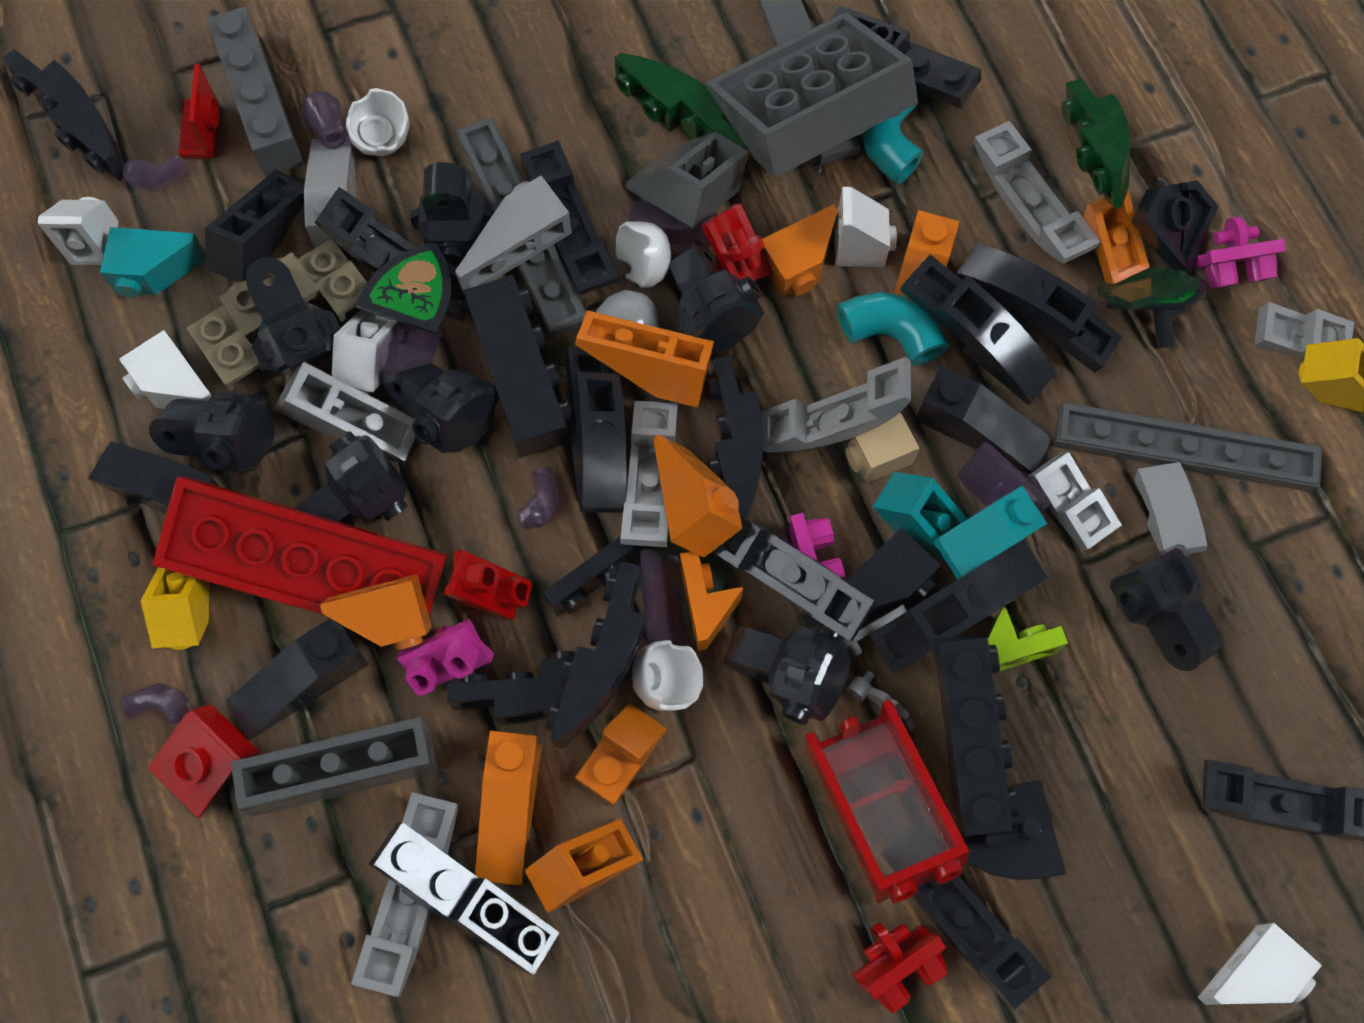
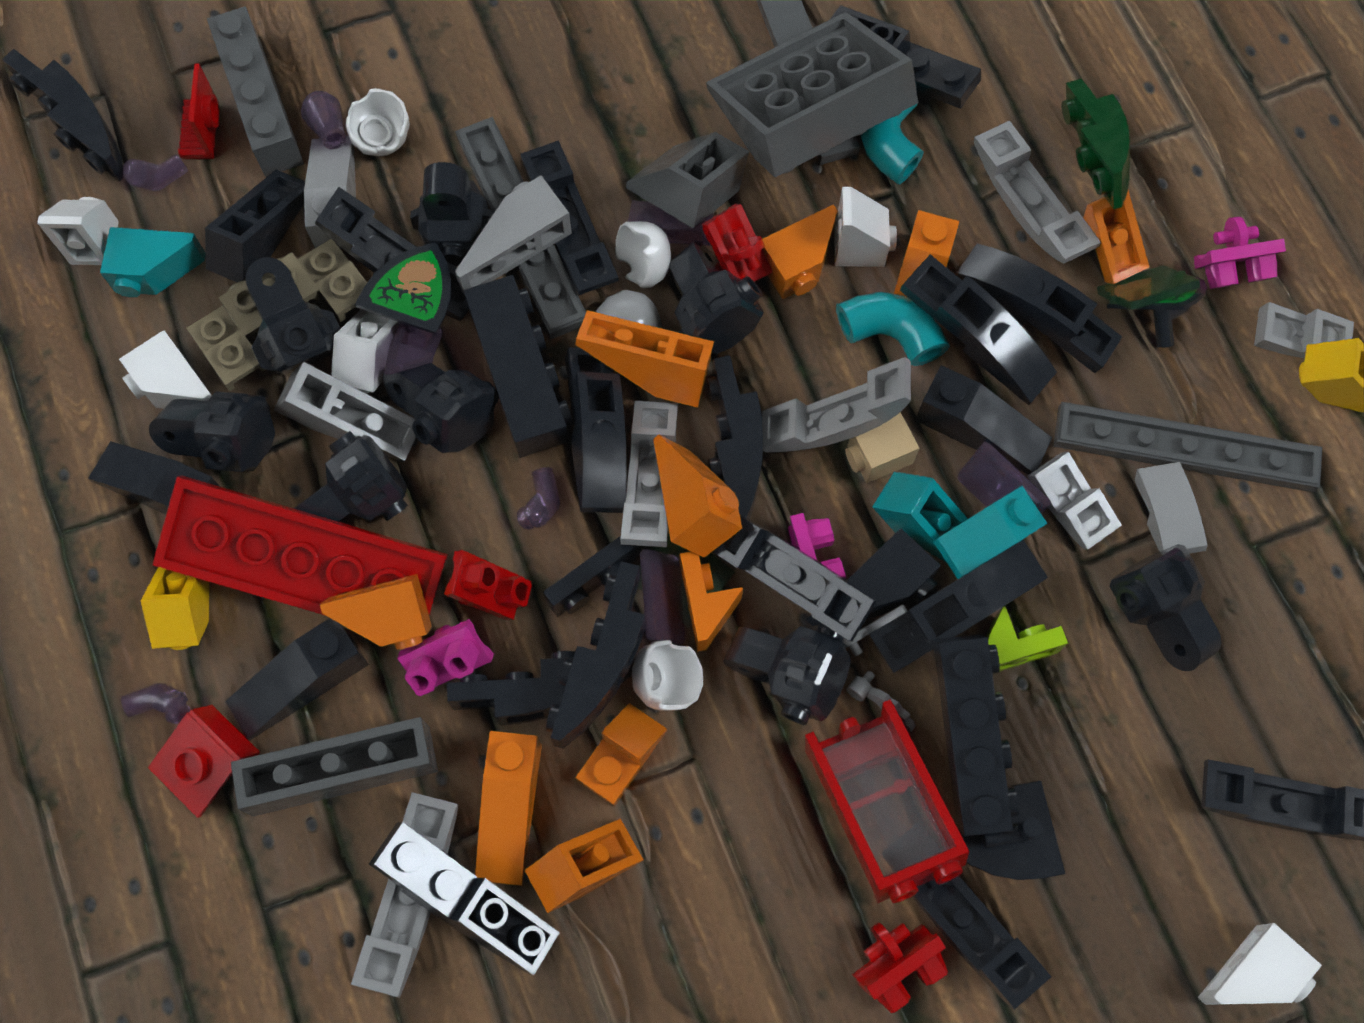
(672, 97): dark green slope -> none
(1176, 221): black plate -> none

